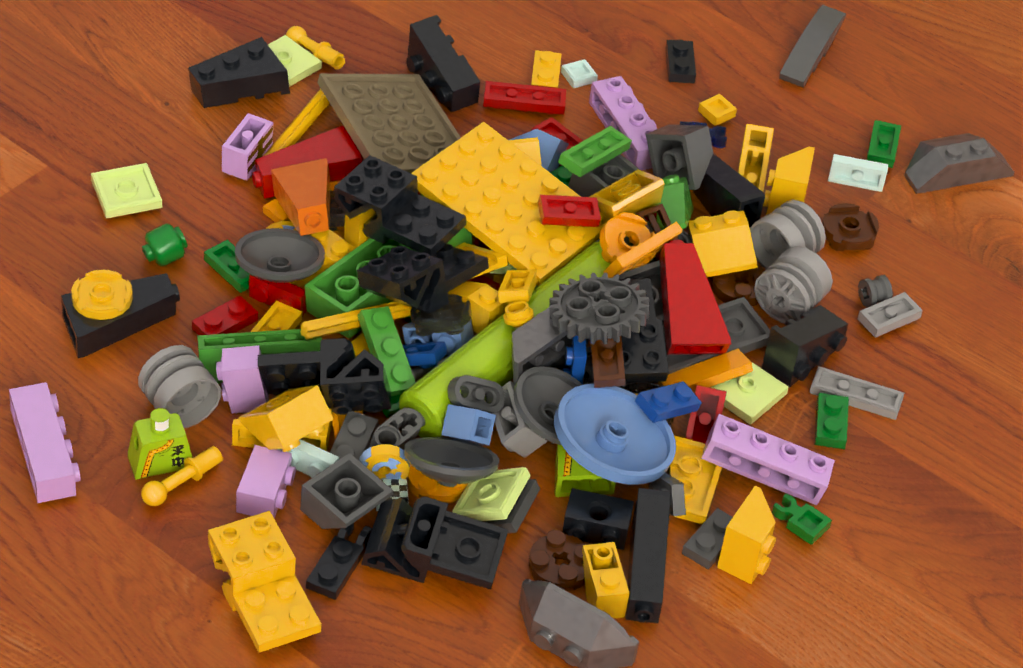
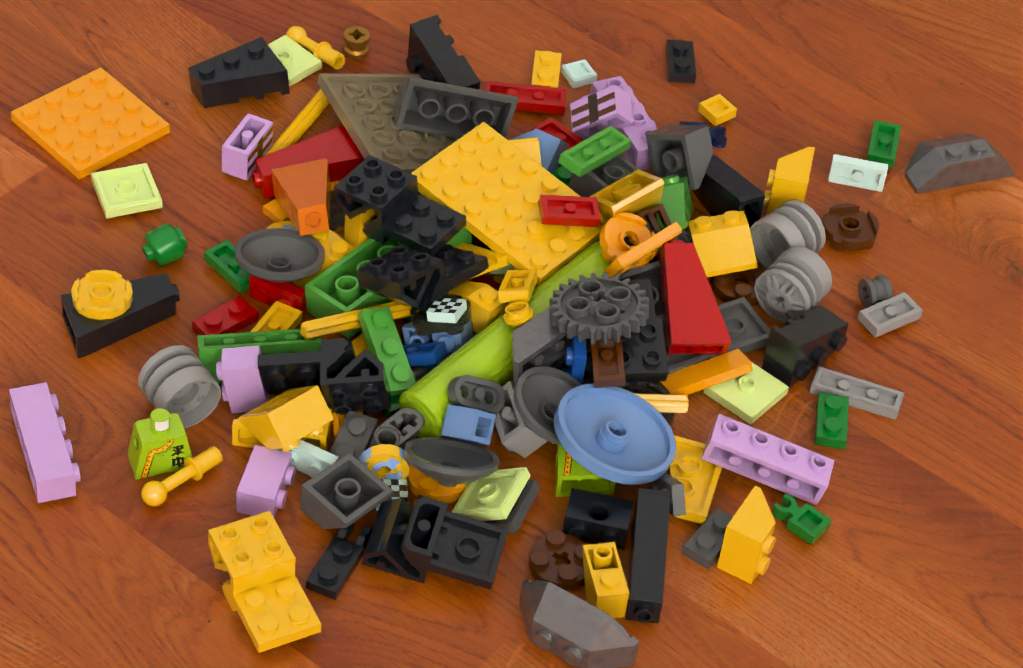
(90, 123): none -> light orange plate
(356, 42): none -> pearl gold wheel
(446, 310): none -> light aqua tile
(450, 108): none -> dark grey slope
(600, 110): none -> lavender brick
(668, 401): blue plate -> none
(704, 418): red slope -> none
(755, 154): yellow slope -> none
(812, 45): dark grey slope -> none

